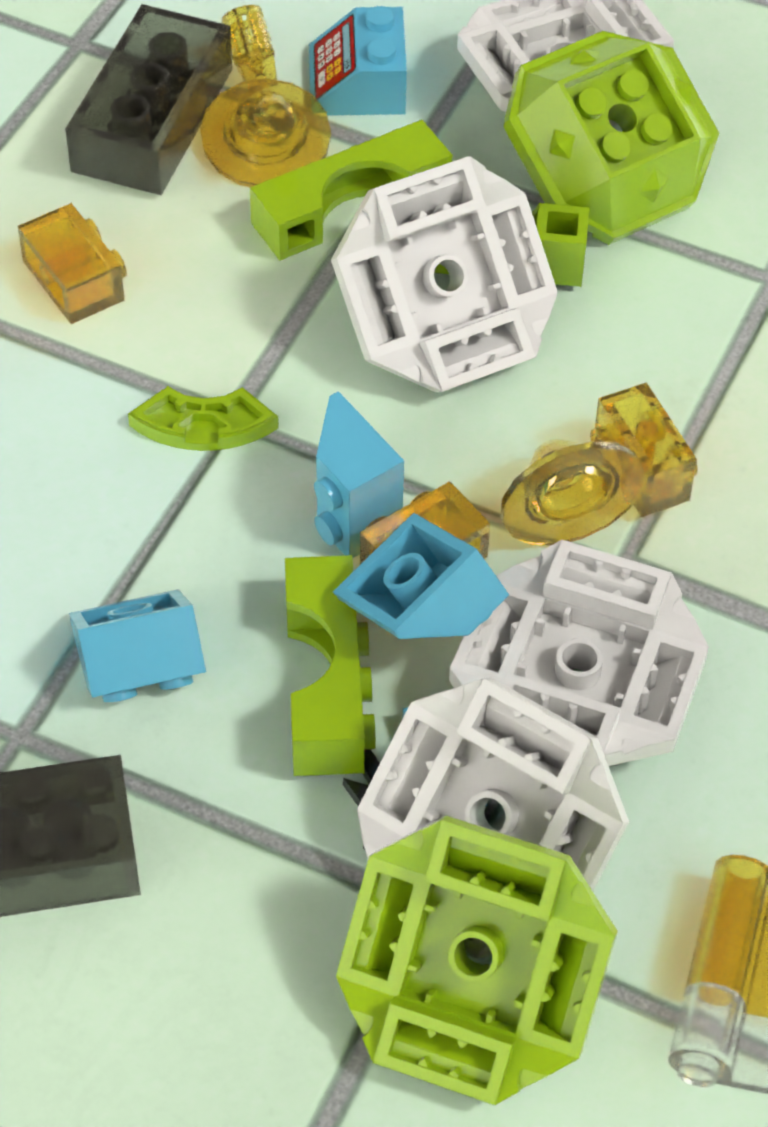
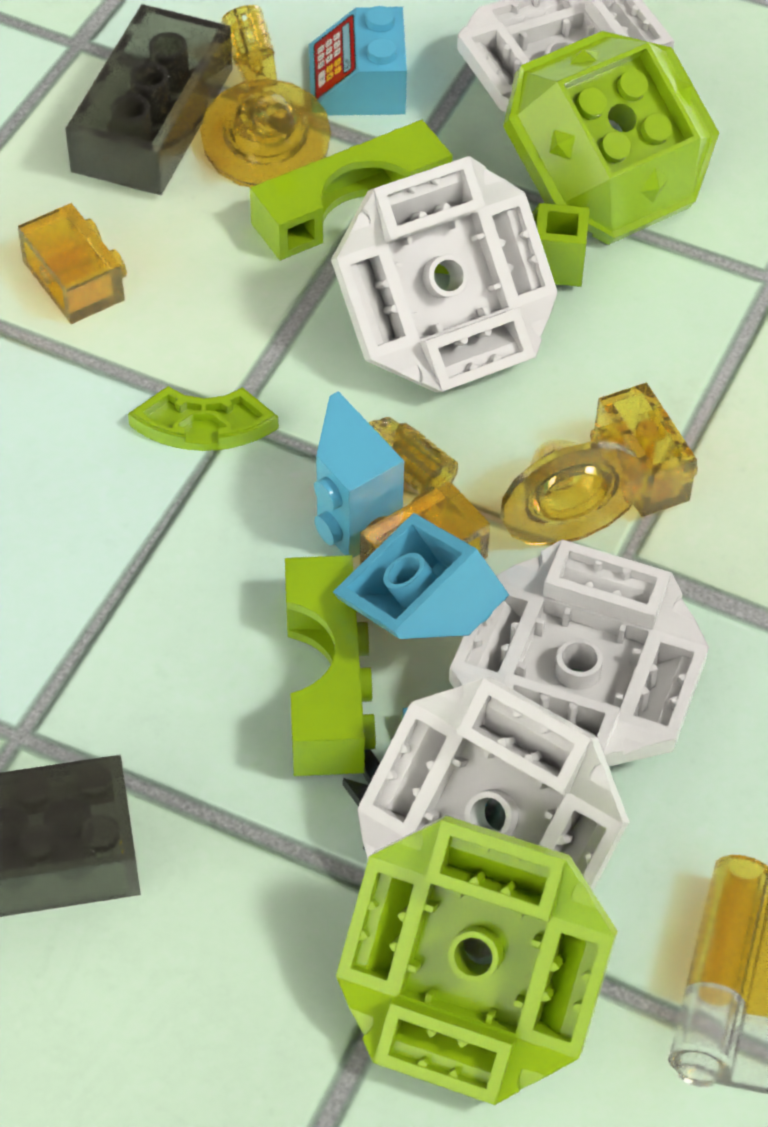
(138, 645): medium azure slope -> none
(424, 463): none -> clear yellow hinge

